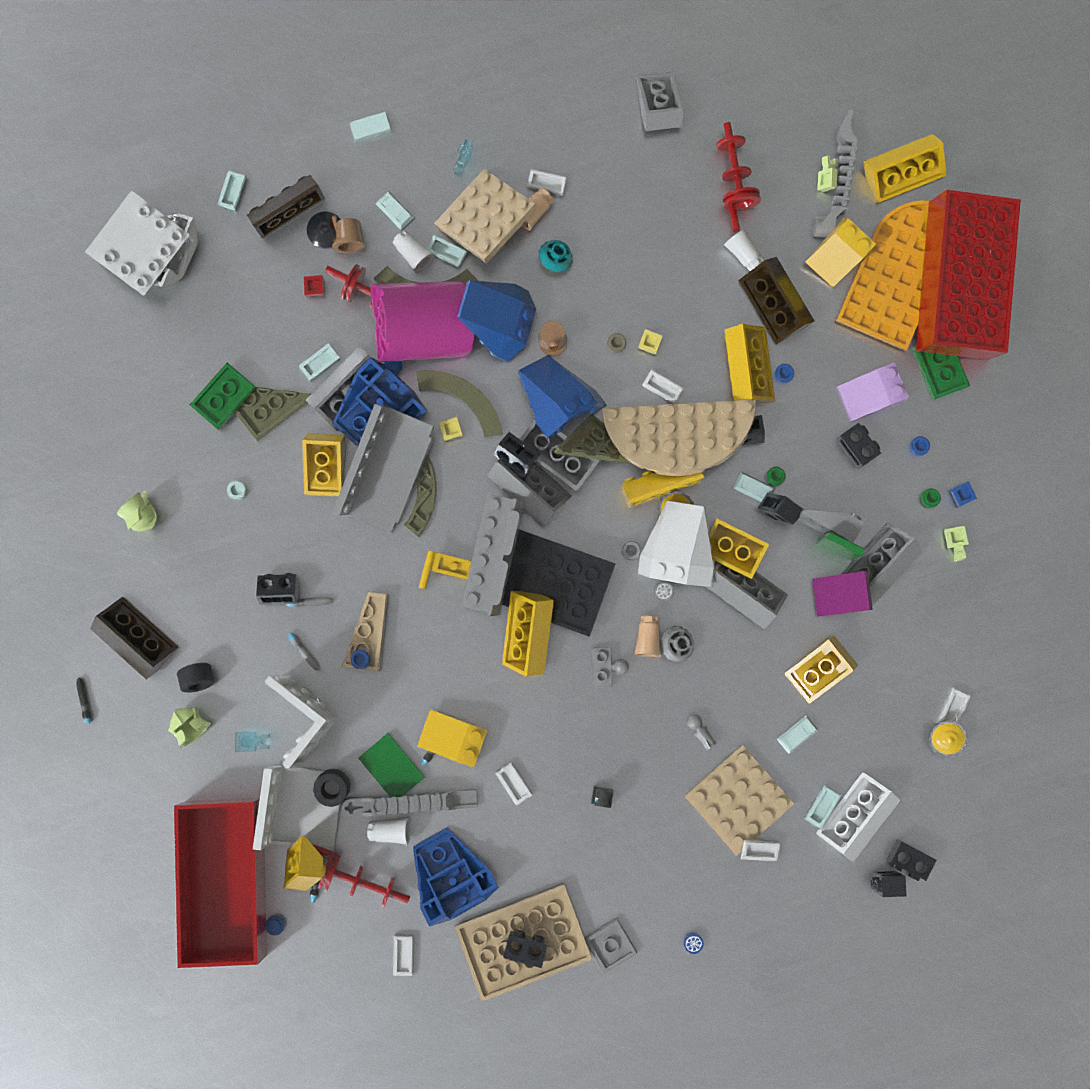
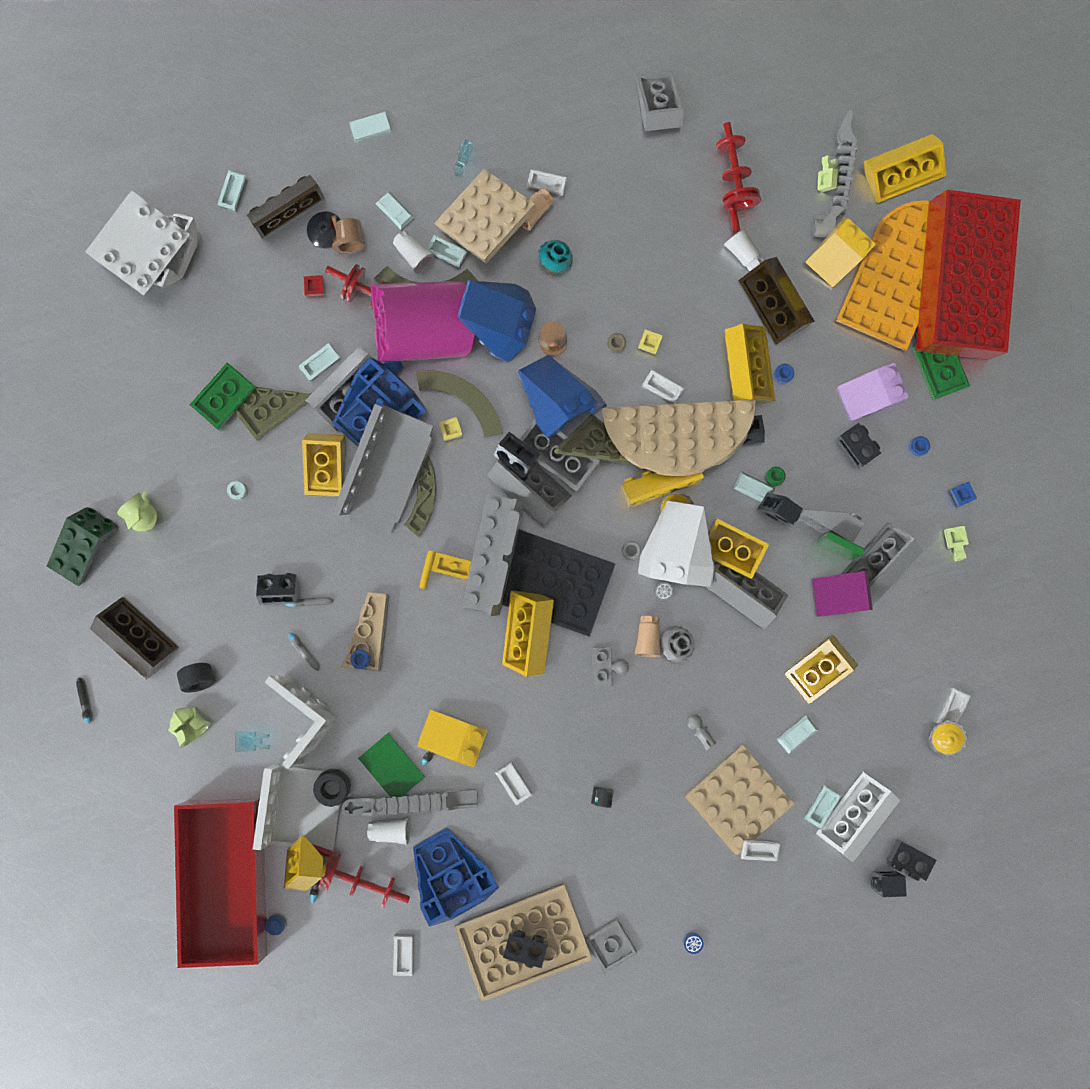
(78, 544): none -> dark green bracket
(454, 879): none -> blue tile
(930, 497): green plate -> none

